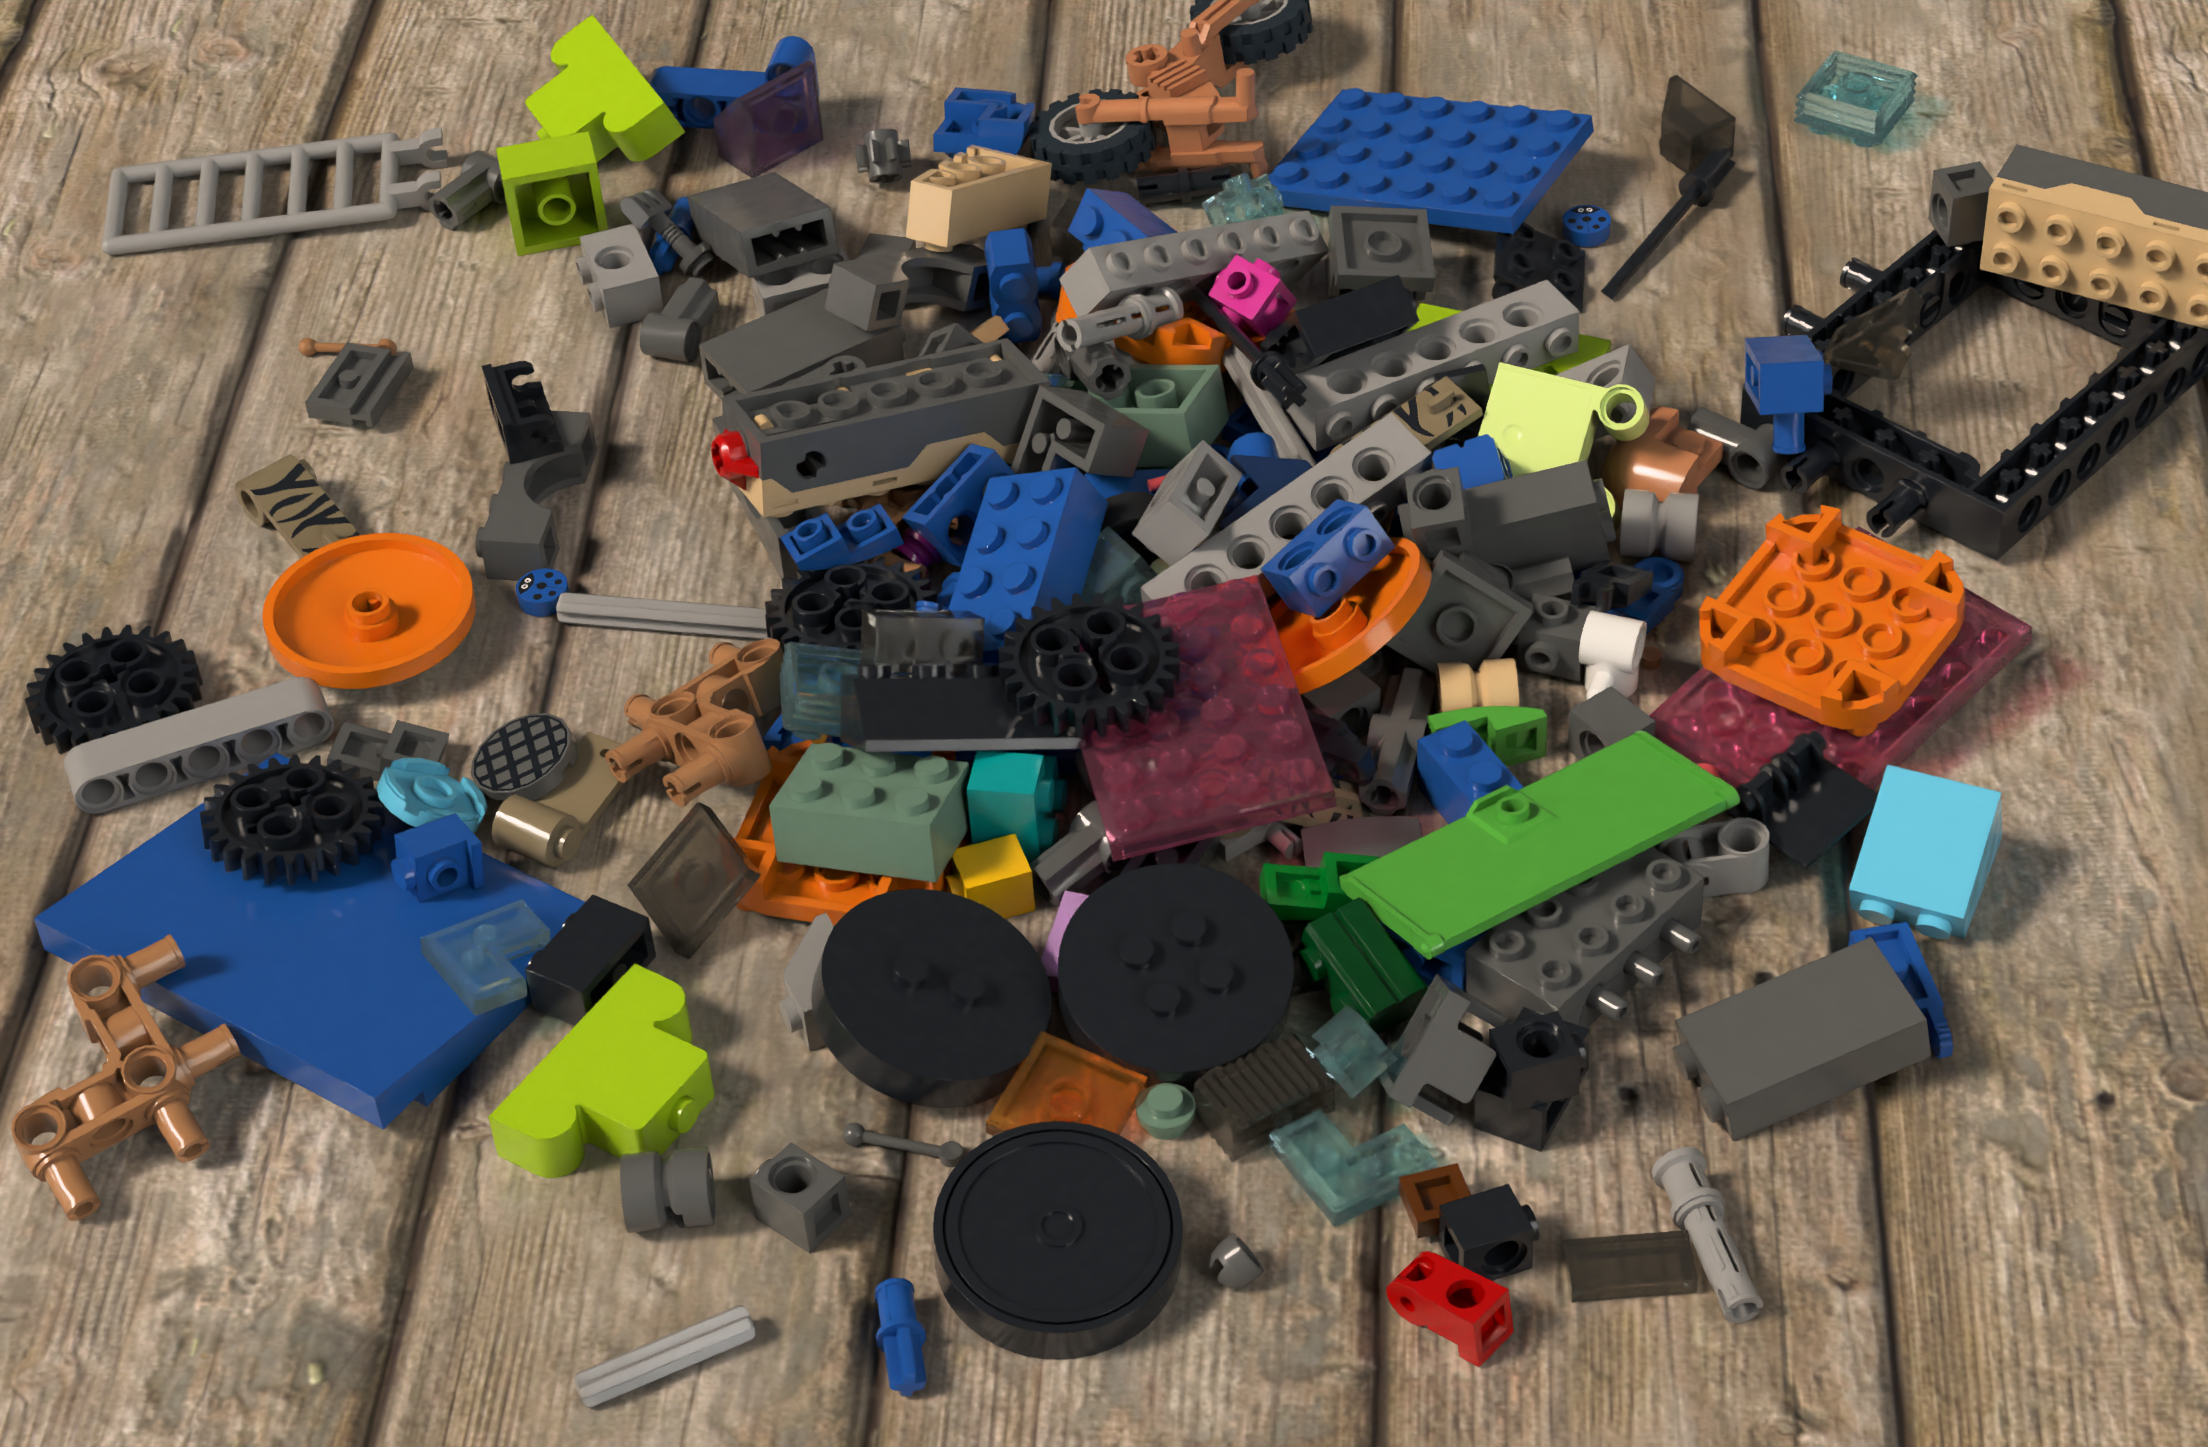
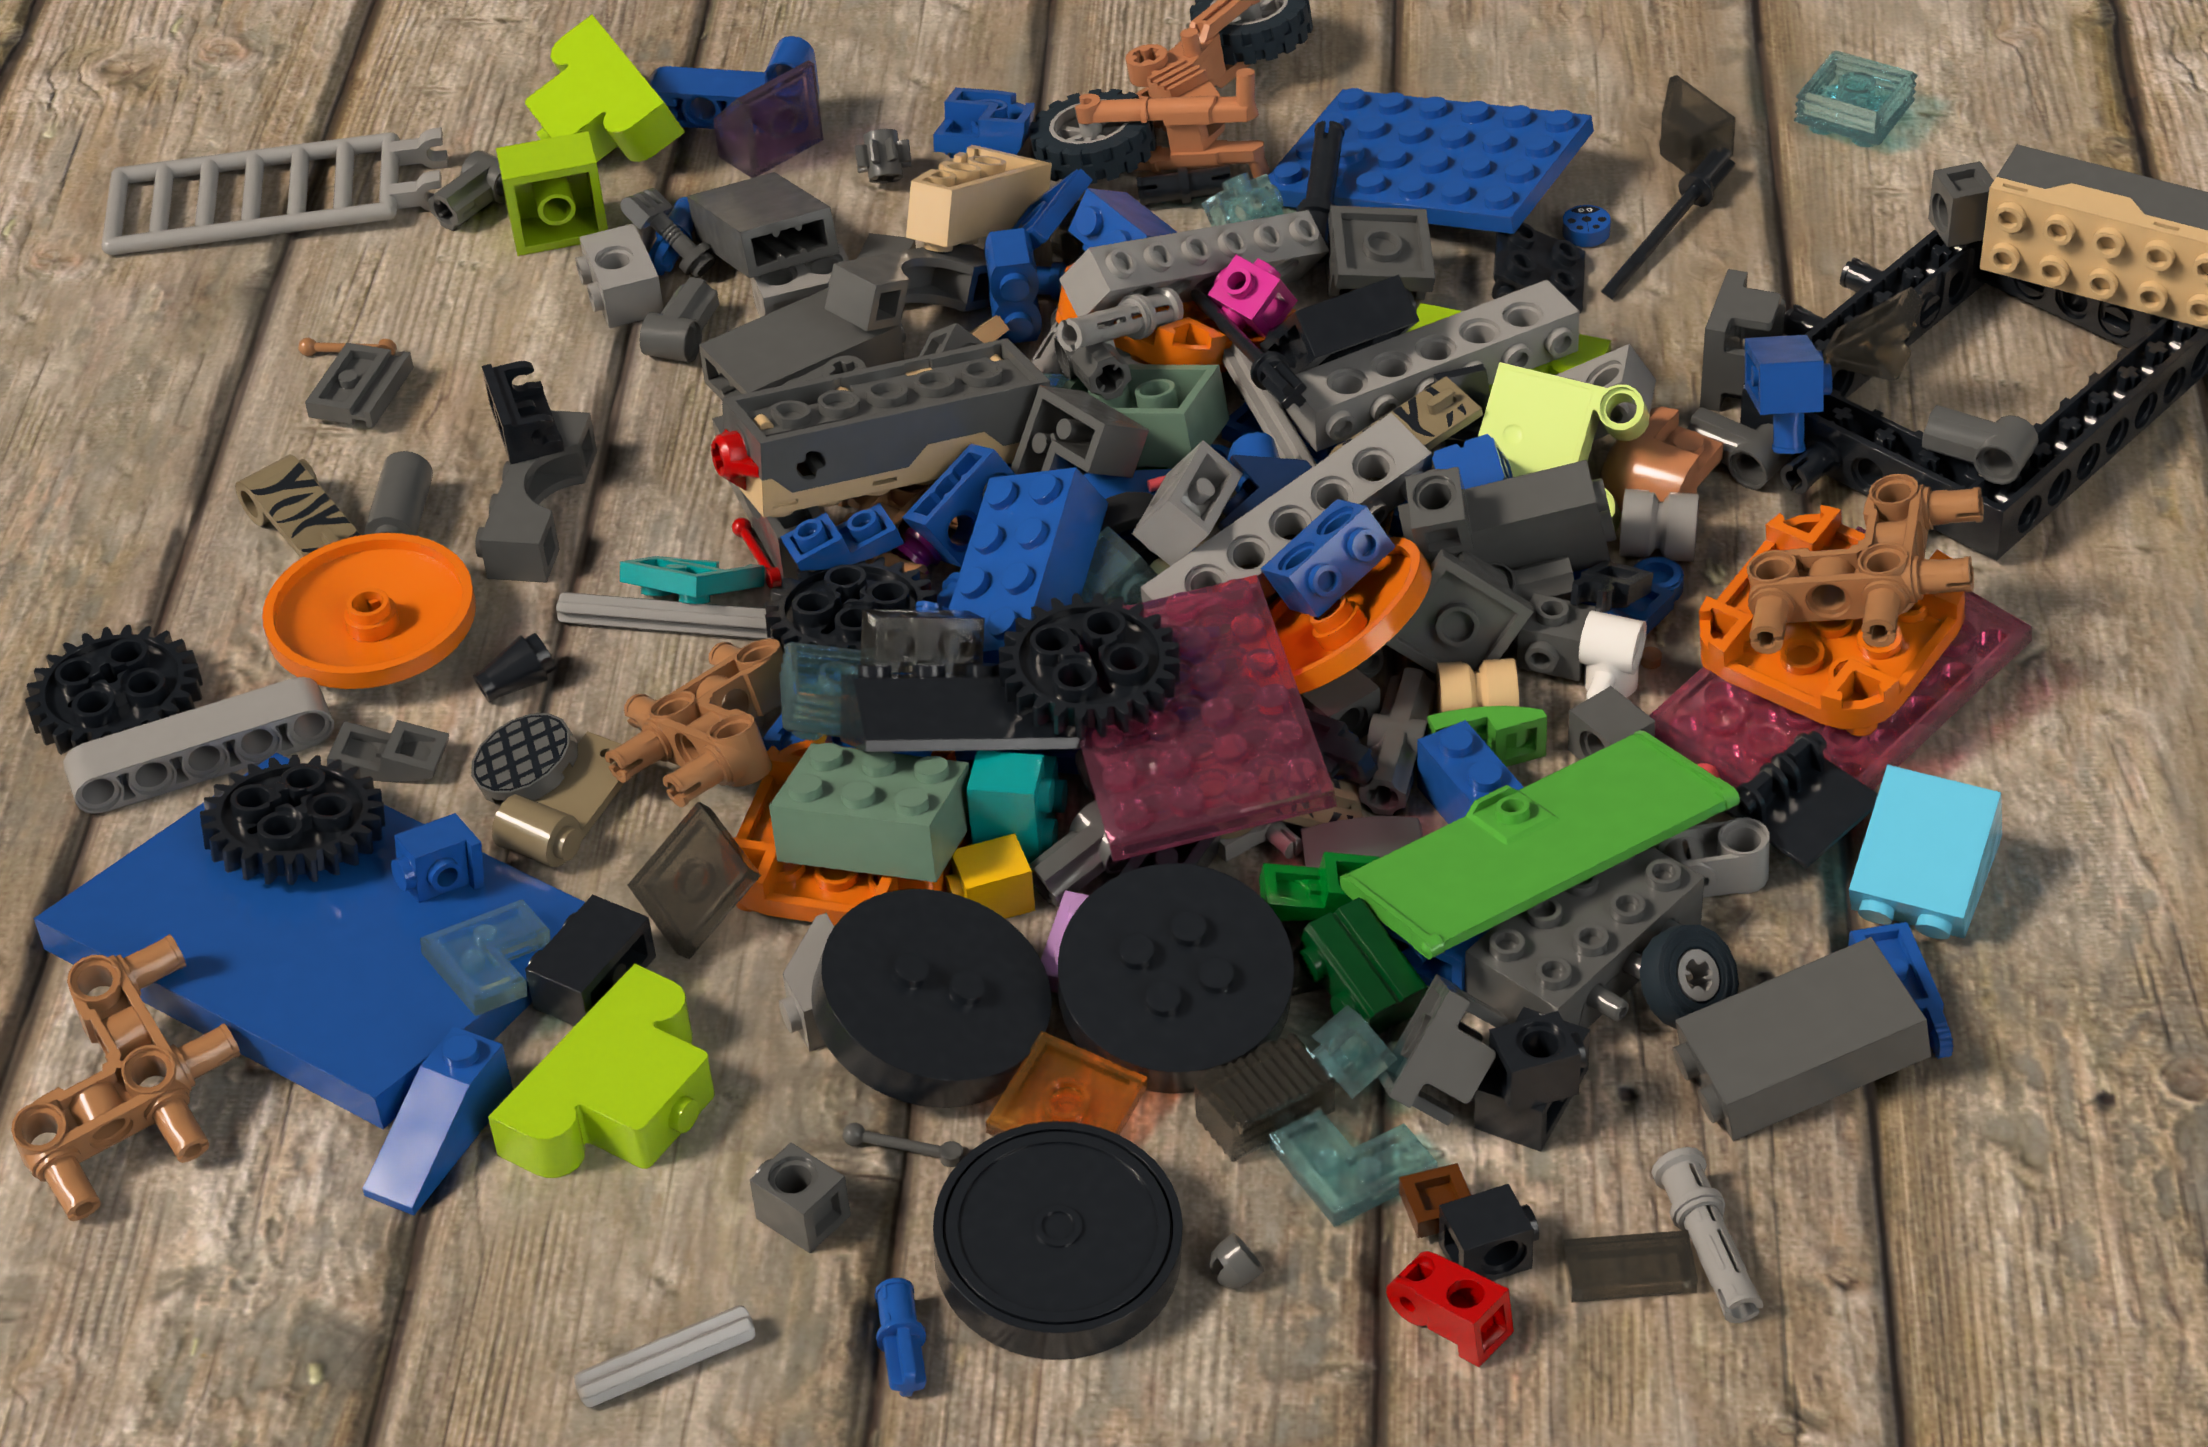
(400, 494): none -> dark grey brick
(423, 792): medium azure tile -> none
(439, 1119): none -> blue slope
(516, 668): none -> black cone
(540, 591): blue tile -> none
(667, 1189): dark grey wheel -> none
(689, 578): none -> teal wing
(742, 528): none -> red hinge
(1050, 209): none -> blue tile
(1165, 1110): sand green plate -> none
(1323, 176): none -> black pin
(1665, 972): none -> black bush
(1735, 316): none -> dark grey panel
(1869, 579): none -> medium nougat pin
(1994, 448): none -> dark grey piece

